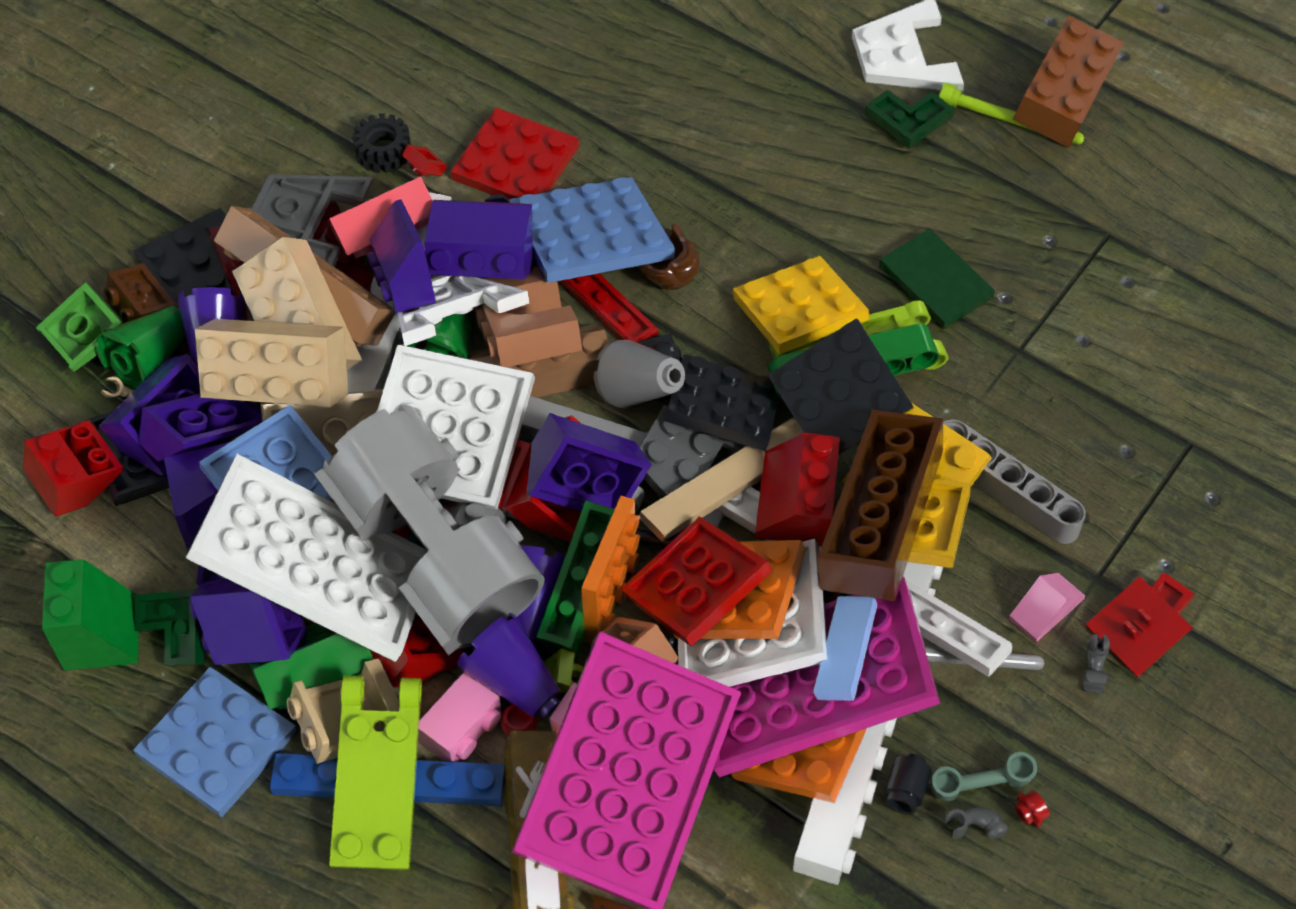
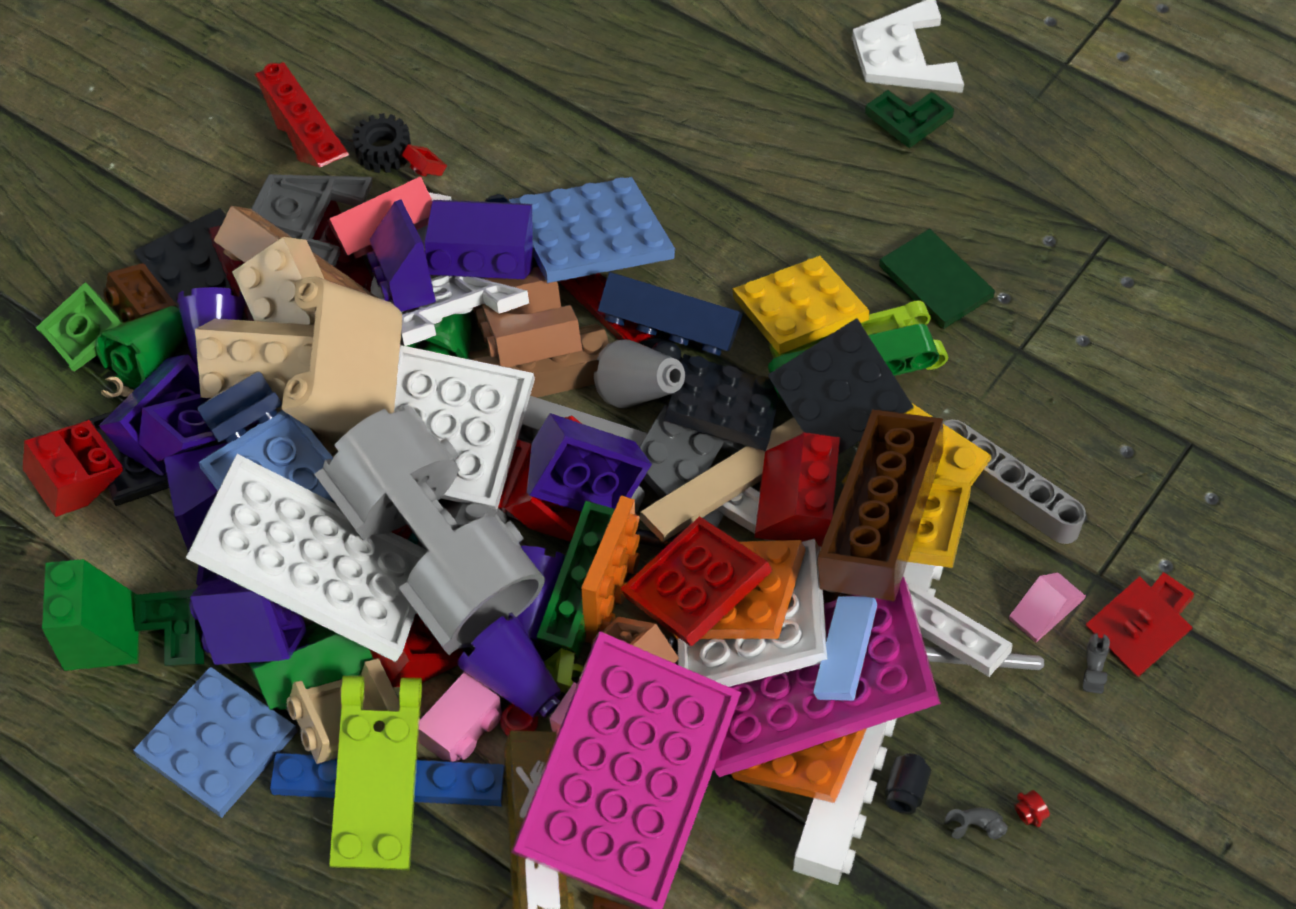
(240, 406): none -> dark blue bracket
(298, 116): none -> red slope
(350, 360): none -> tan windscreen
(514, 156): red plate -> none
(670, 312): none -> dark blue slope
(675, 272): reddish brown hair -> none
(953, 97): lime piece -> none
(1017, 772): sand green bar -> none
(1068, 81): dark orange brick -> none

